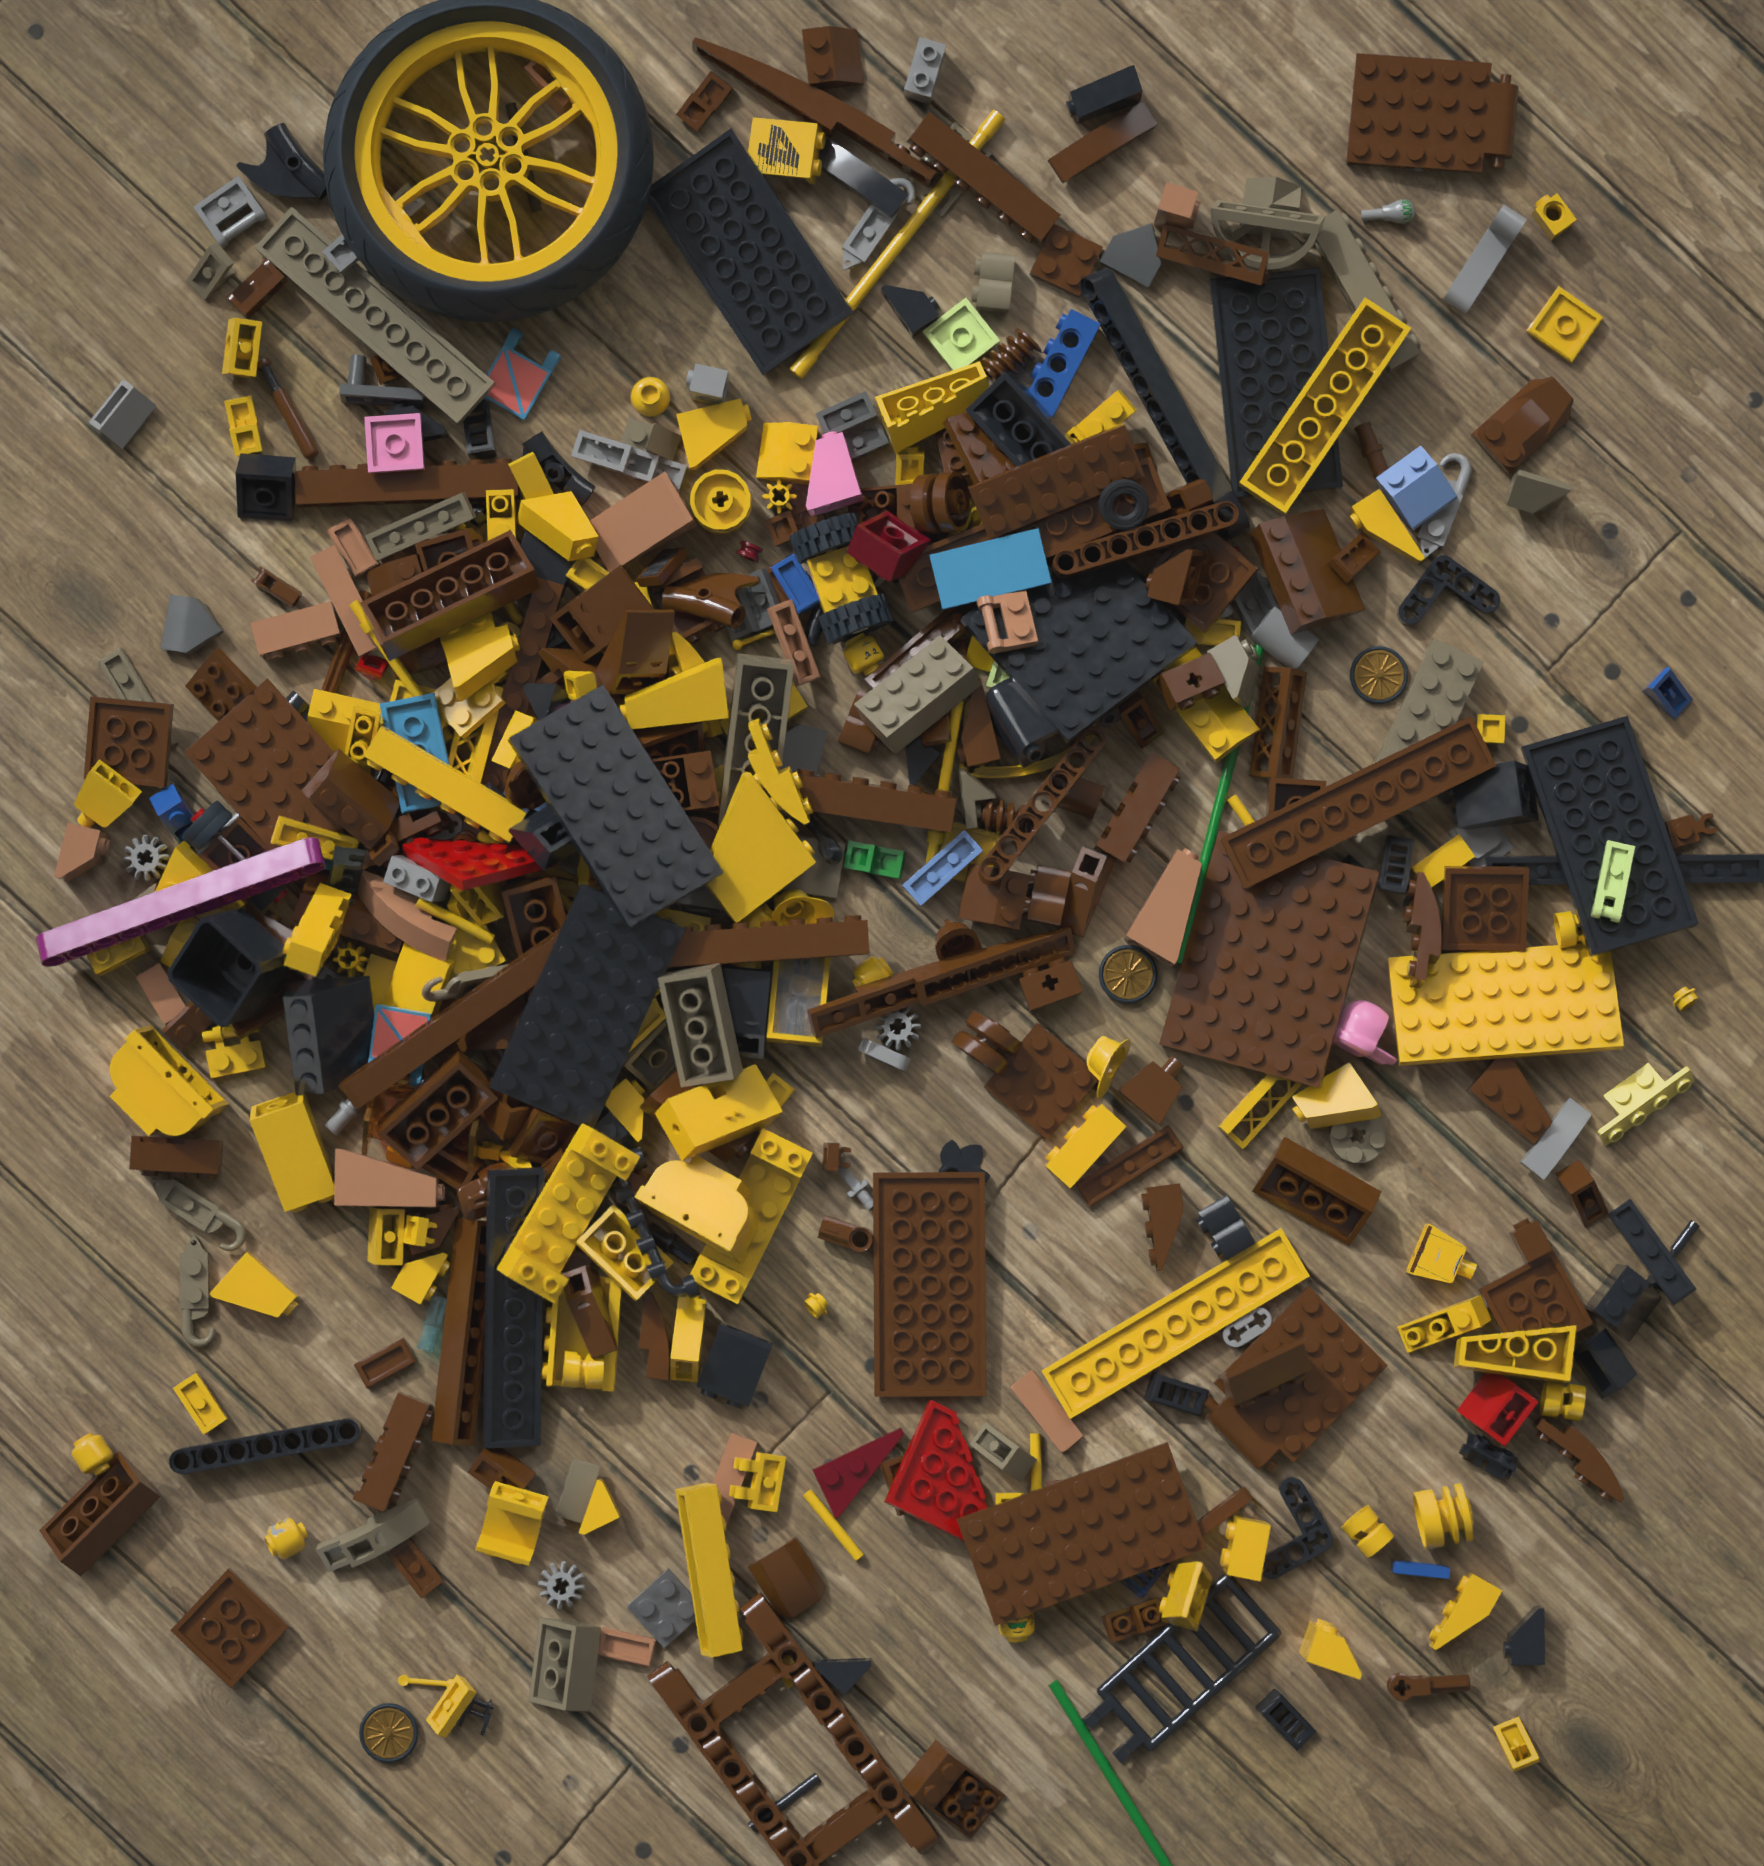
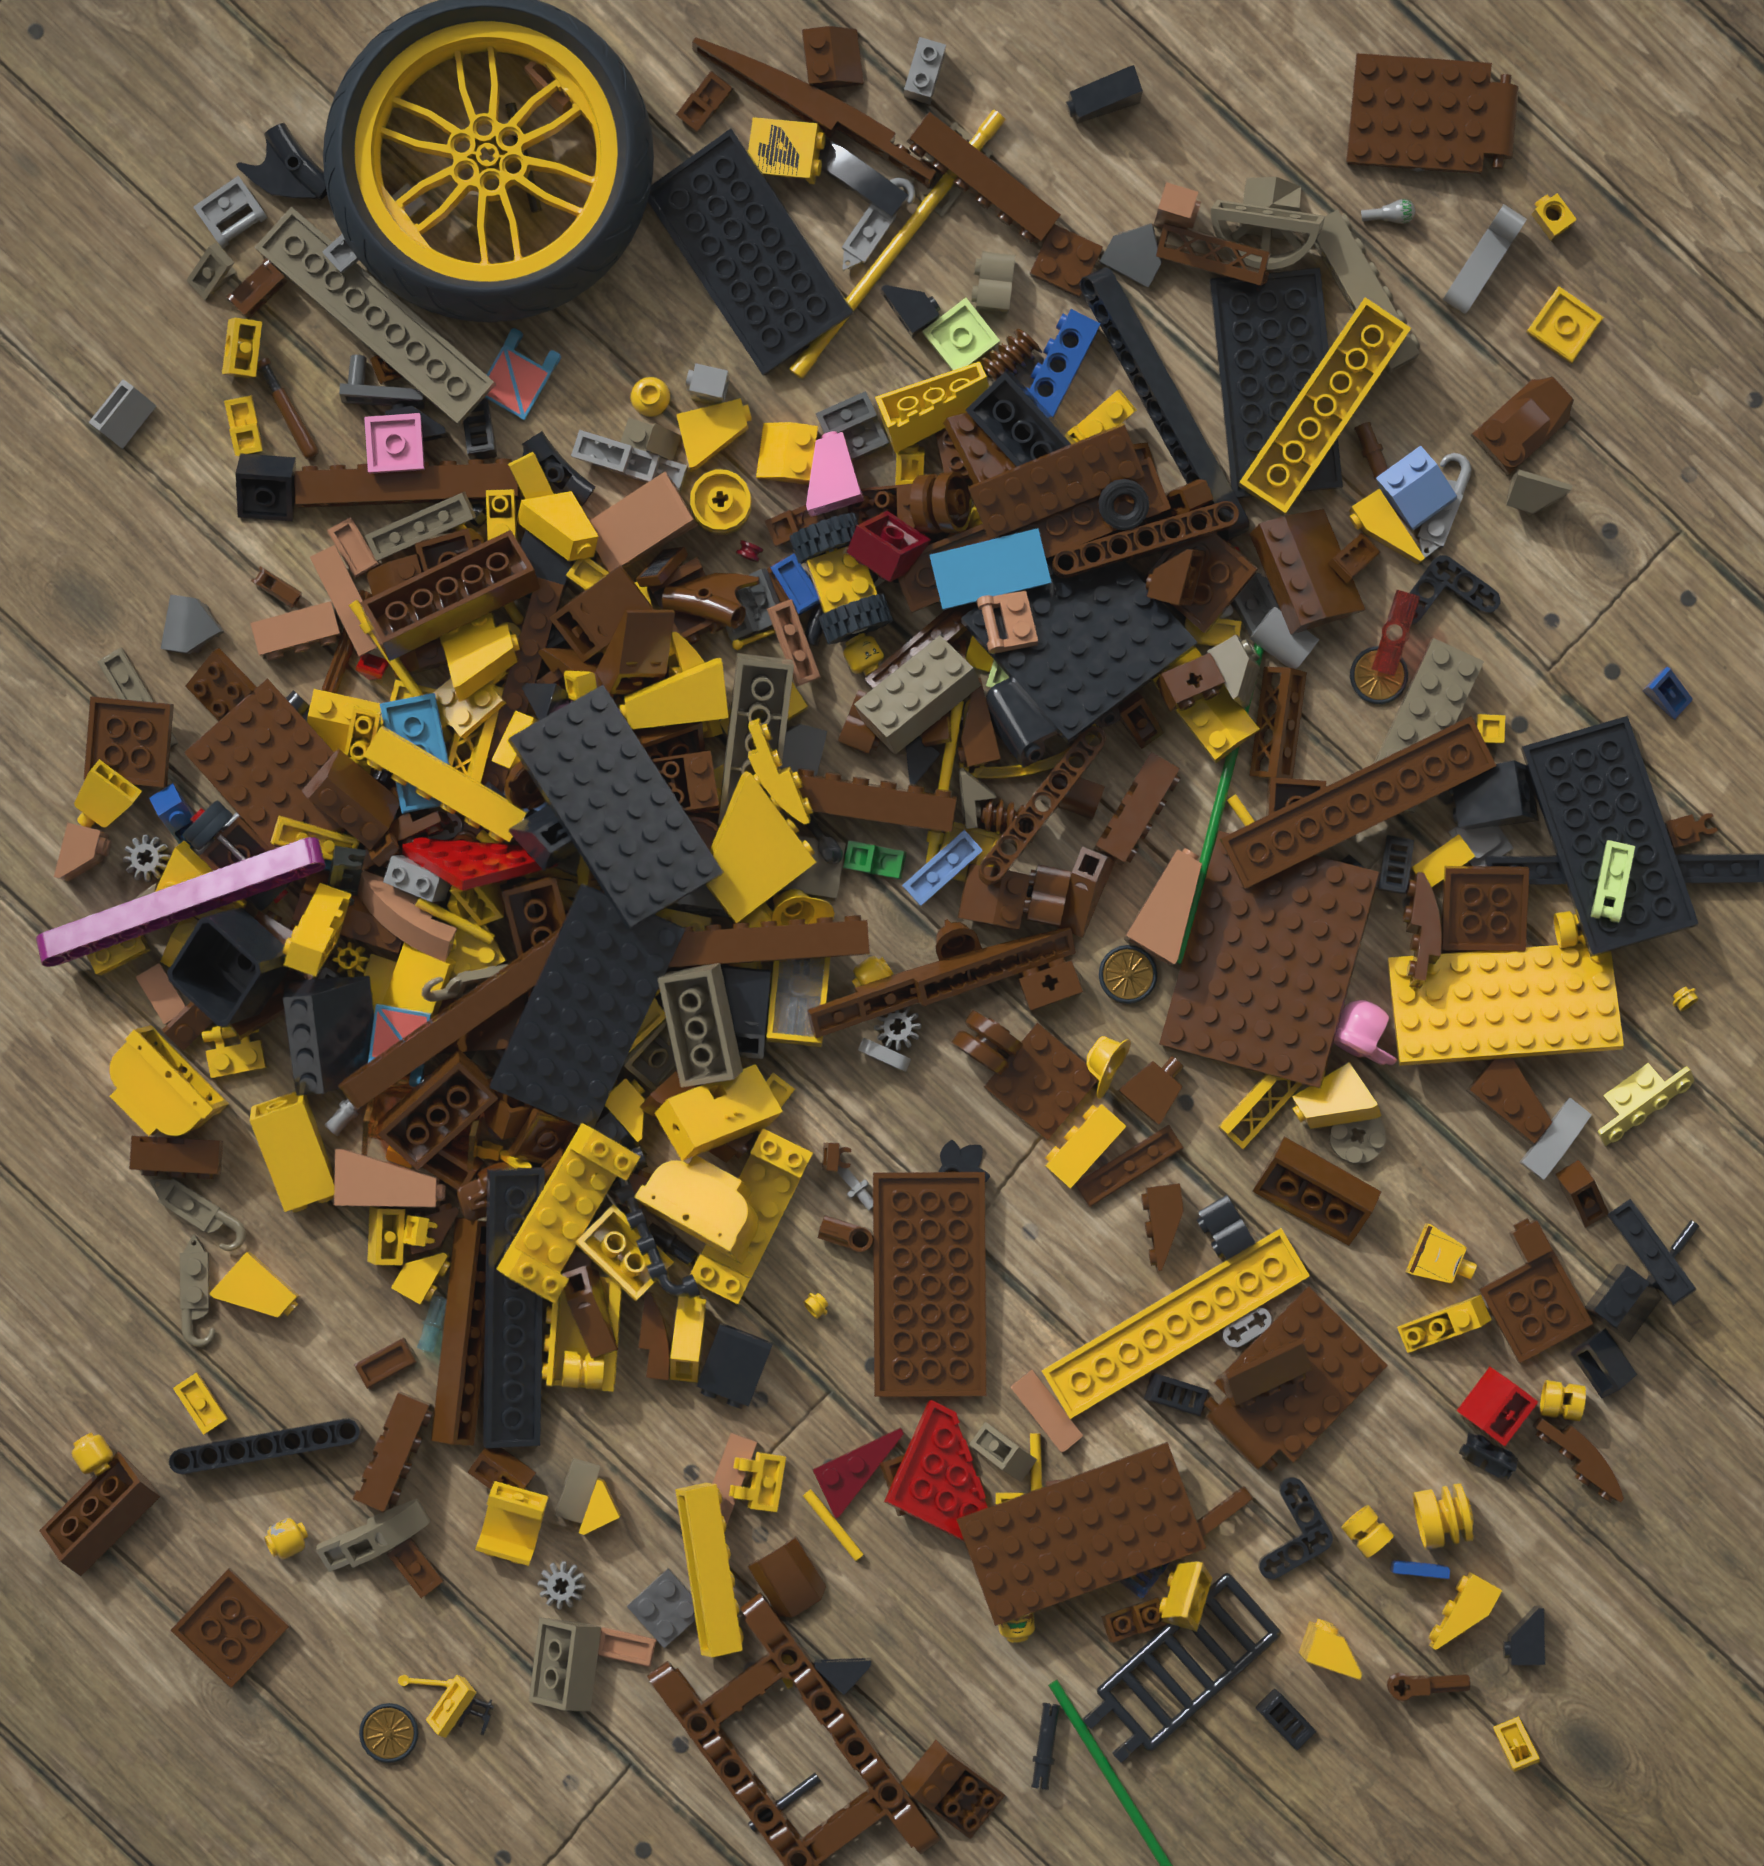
(779, 505): yellow gear -> none
(1045, 1746): none -> black pin
(1102, 142): reddish brown slope -> none
(1245, 1547): yellow brick -> none
(1401, 614): none -> clear red piece
(1525, 1354): yellow wedge -> none

